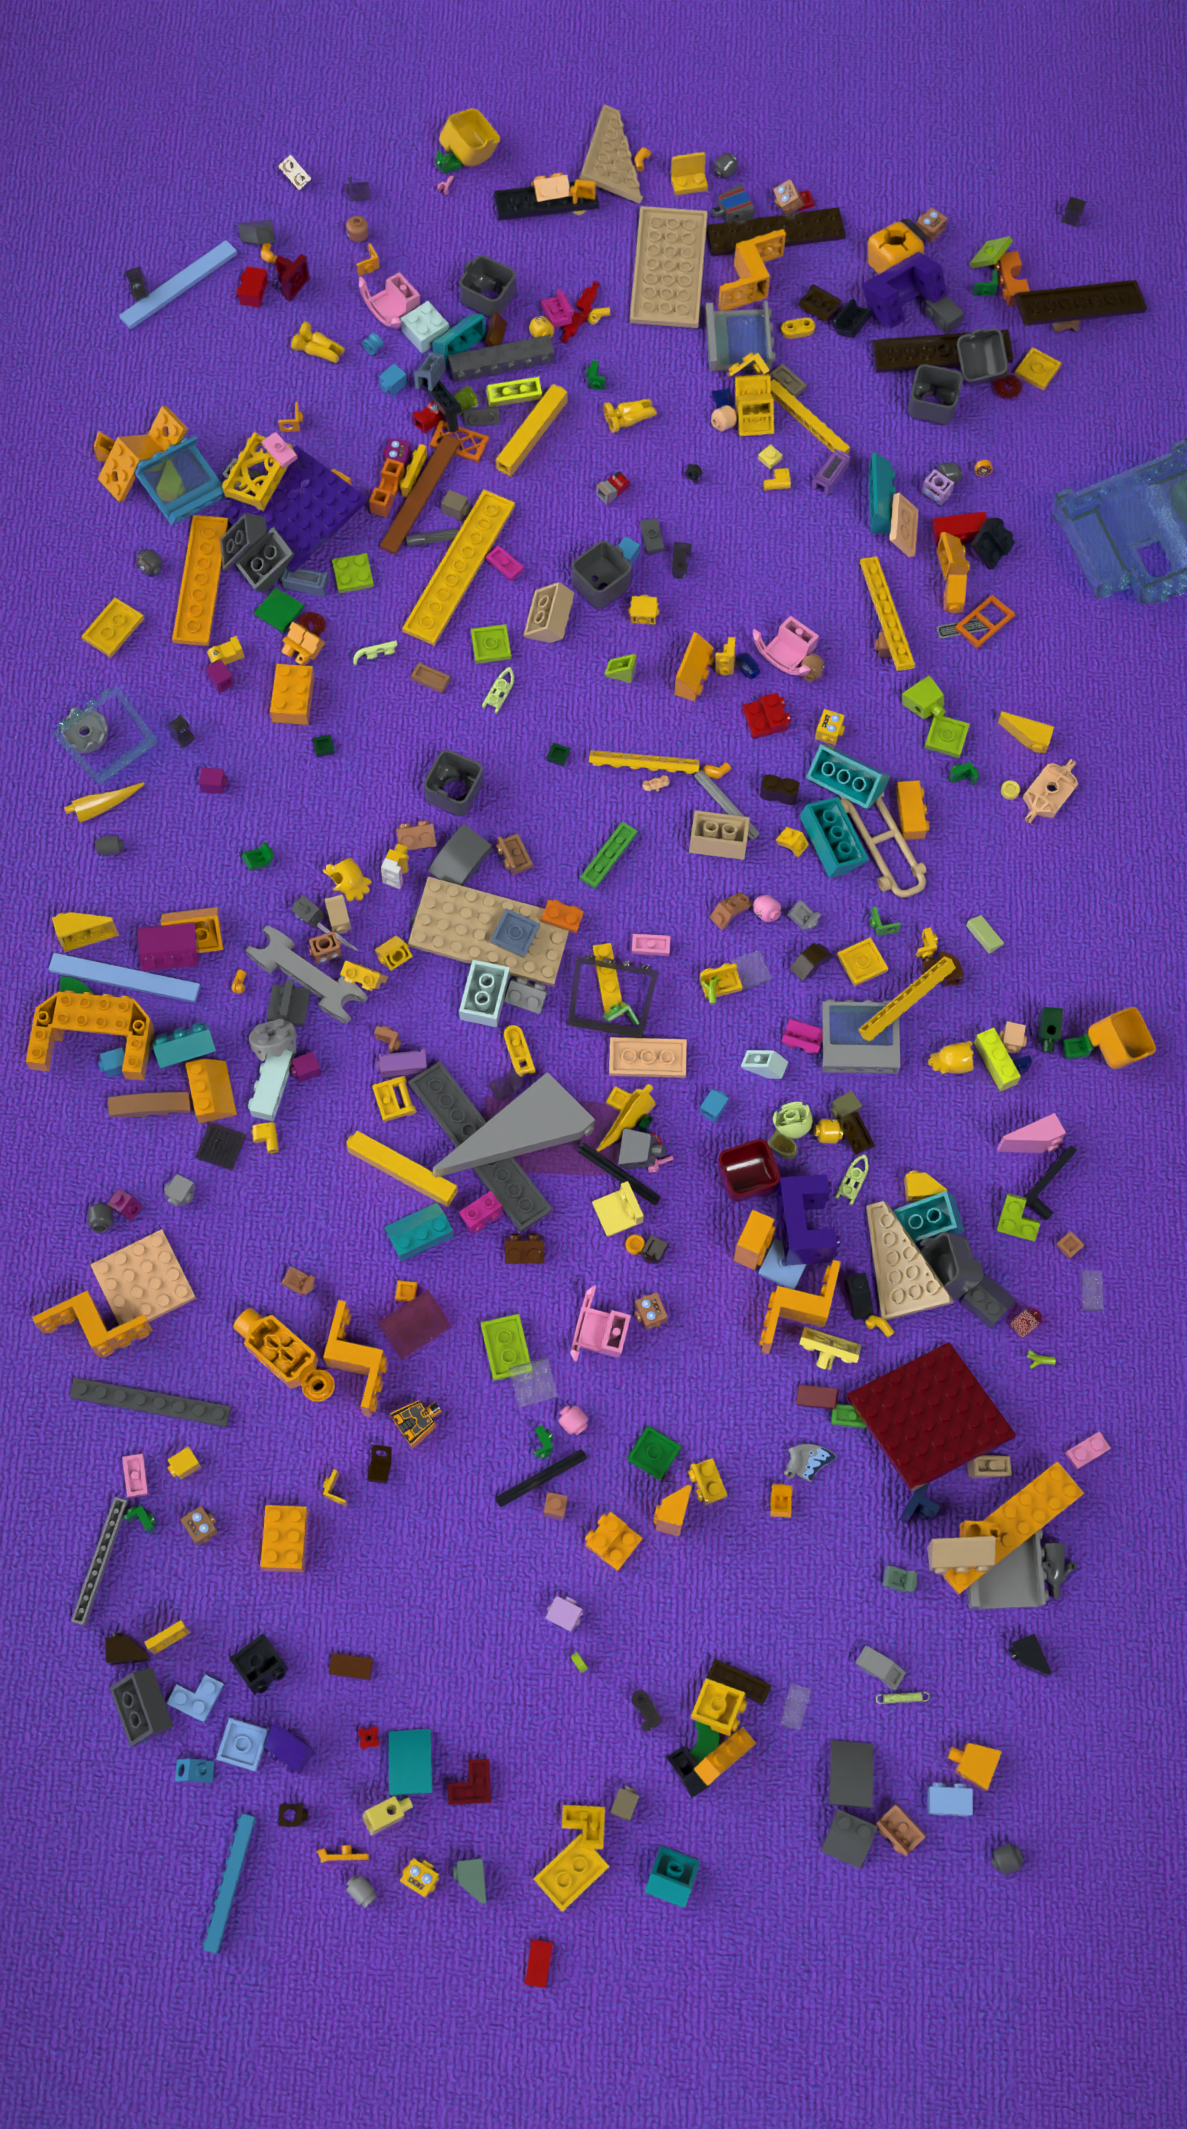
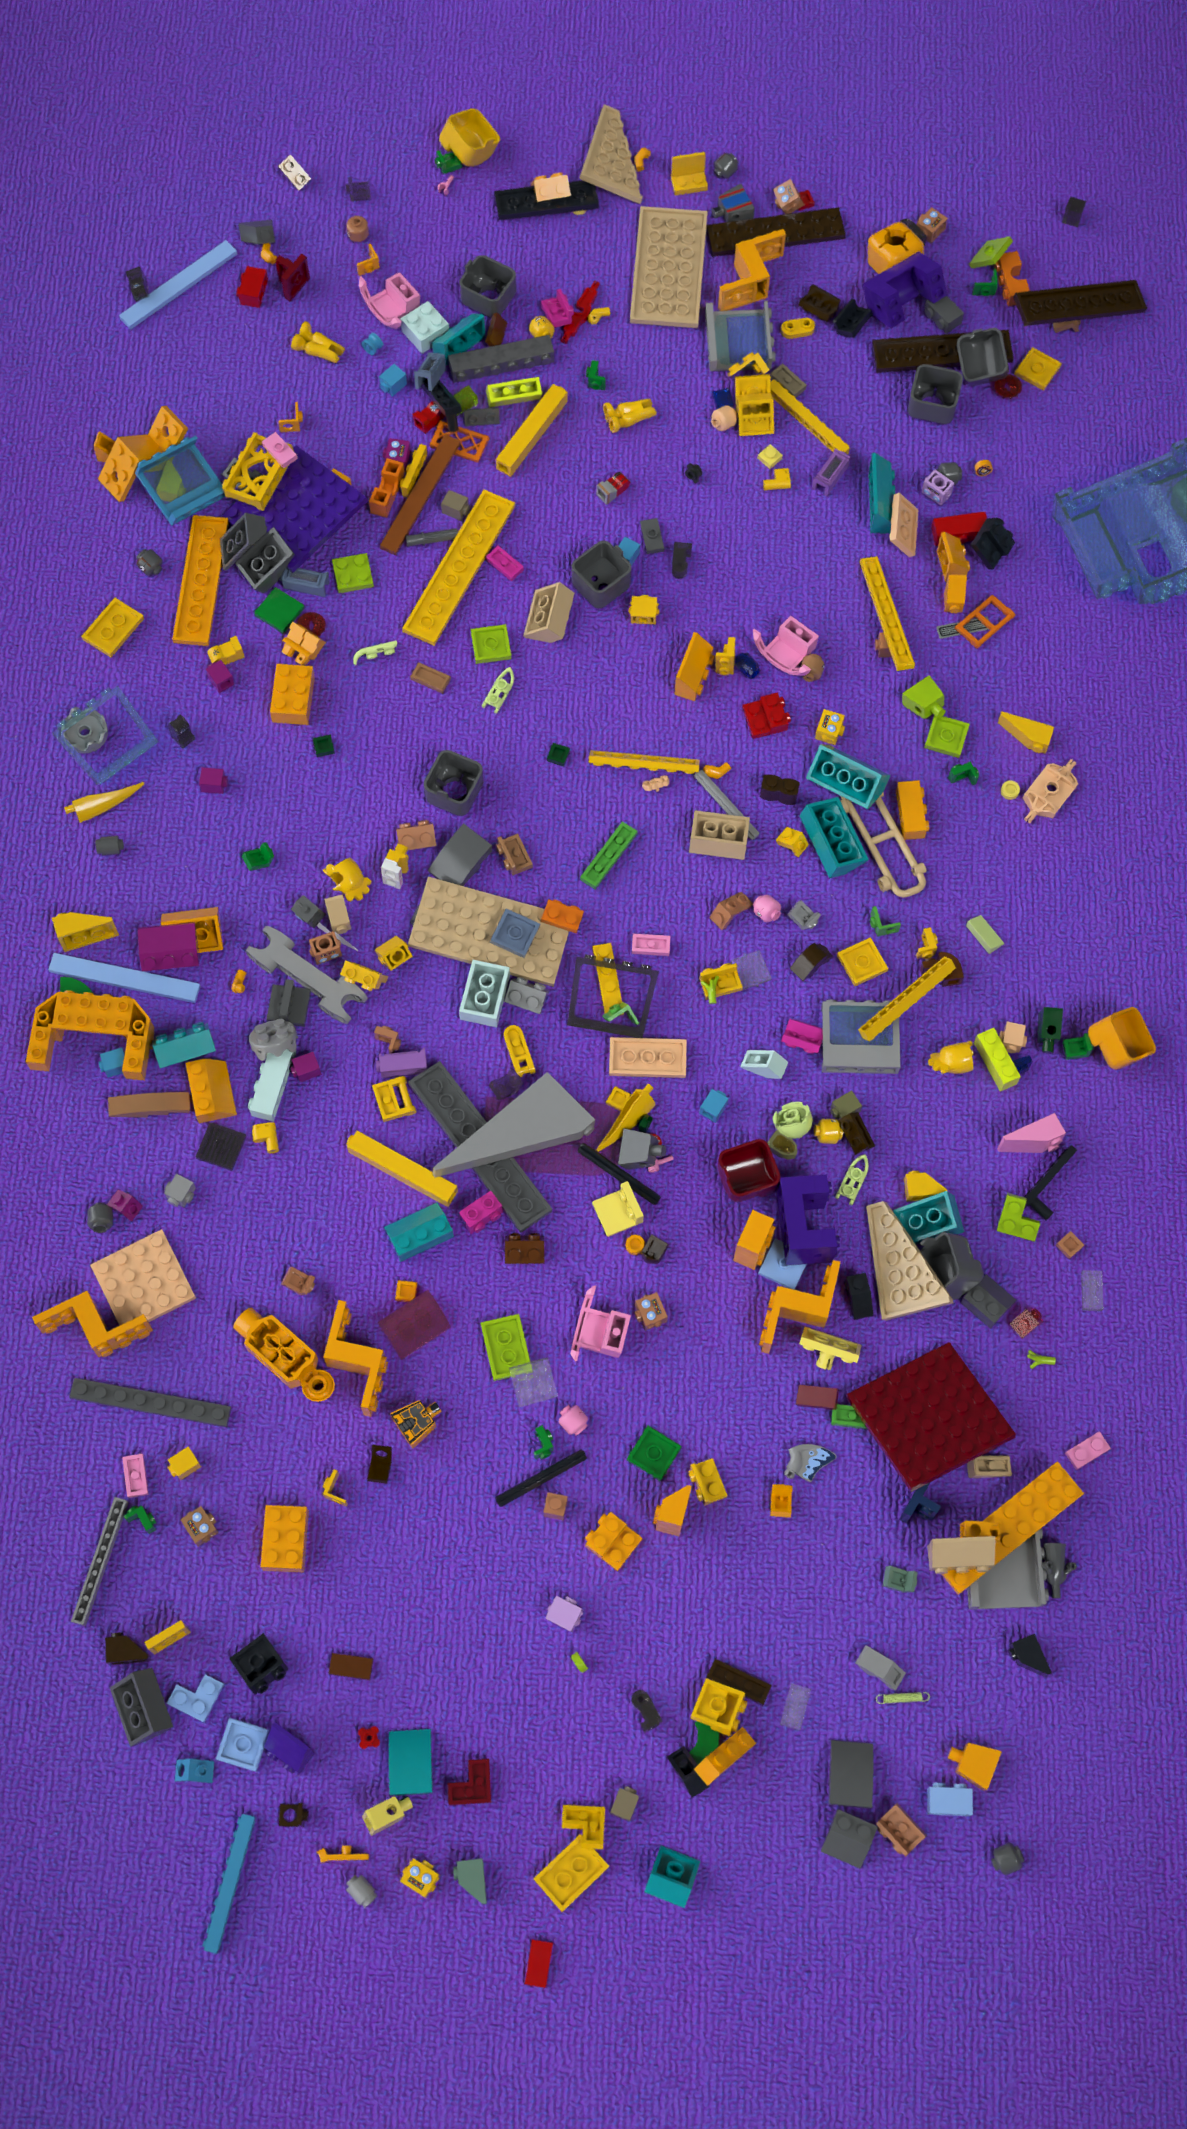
(583, 189): light orange bracket -> none
(622, 668): lime slope -> none
(873, 1321): yellow arm -> none

